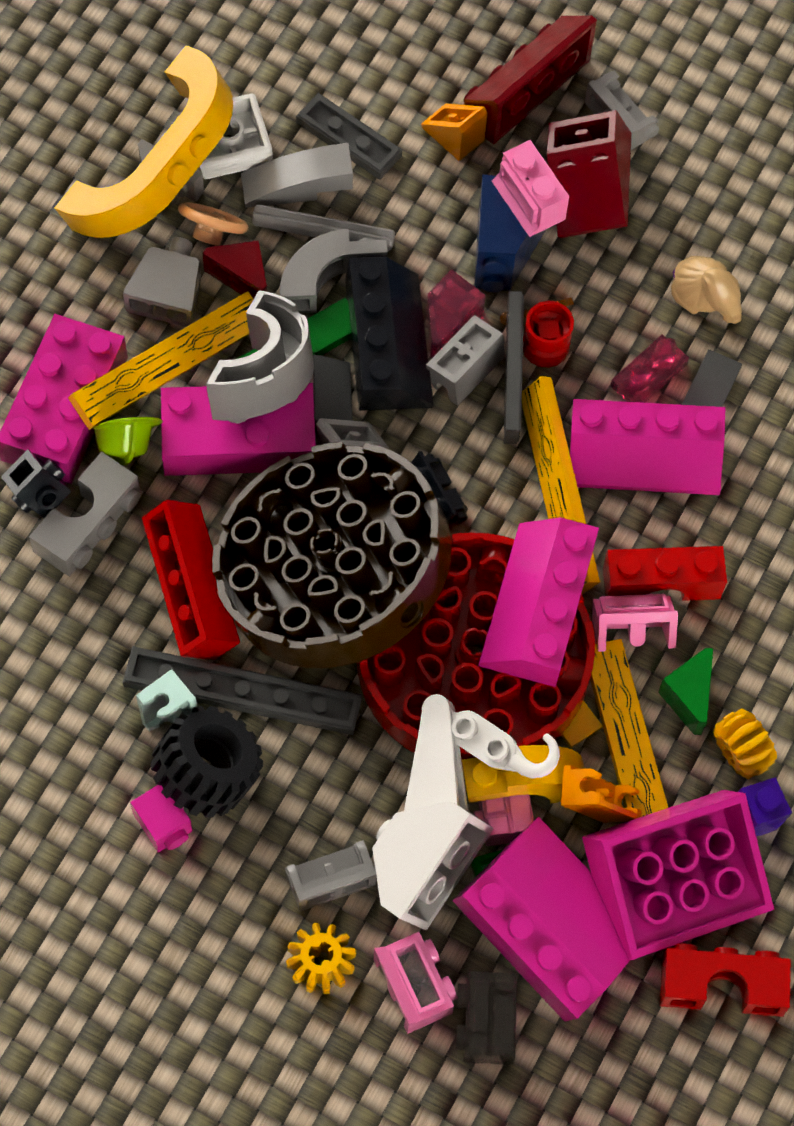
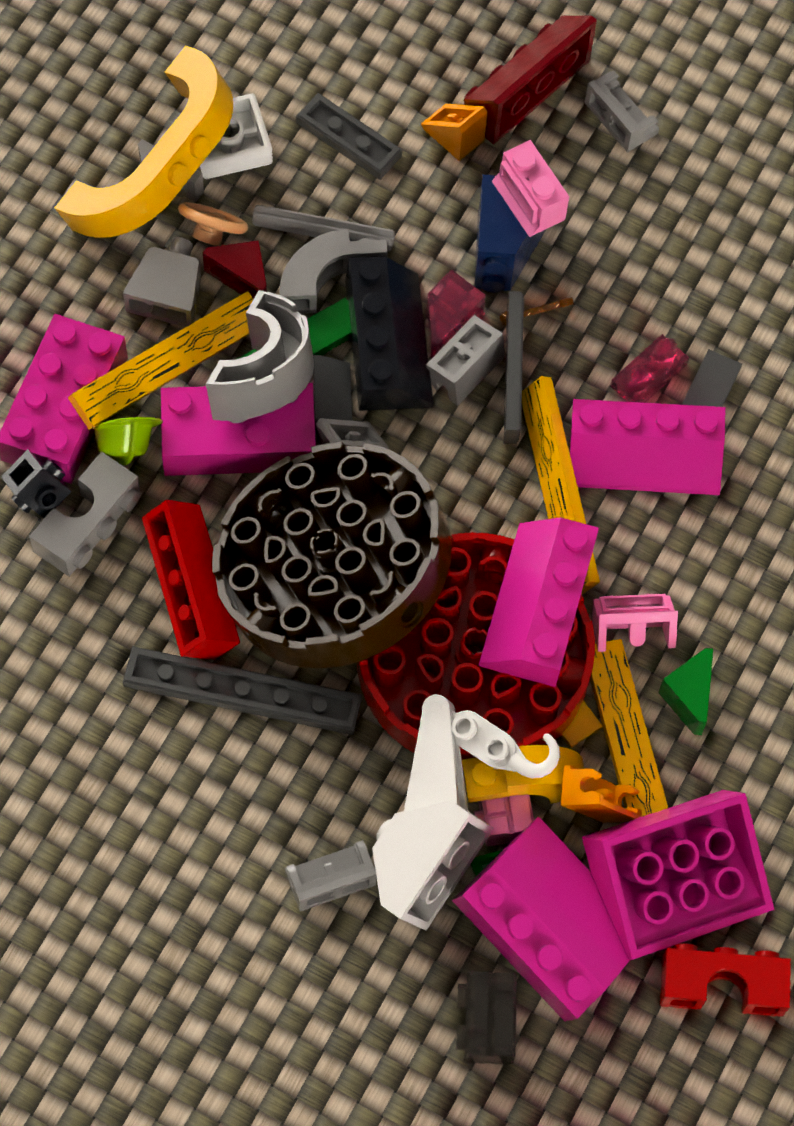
(161, 820): dark pink brick -> none
(164, 700): light aqua hinge -> none
(194, 781): black tyre -> none
(298, 176): light grey slope -> none
(311, 947): yellow gear -> none
(416, 981): bright pink window -> none
(437, 478): black hinge -> none
(548, 334): red wheel -> none
(593, 166): dark red slope -> none
(691, 570): red arch -> none
(707, 286): tan hair -> none
(745, 743): yellow gear -> none
(767, 805): dark purple brick -> none

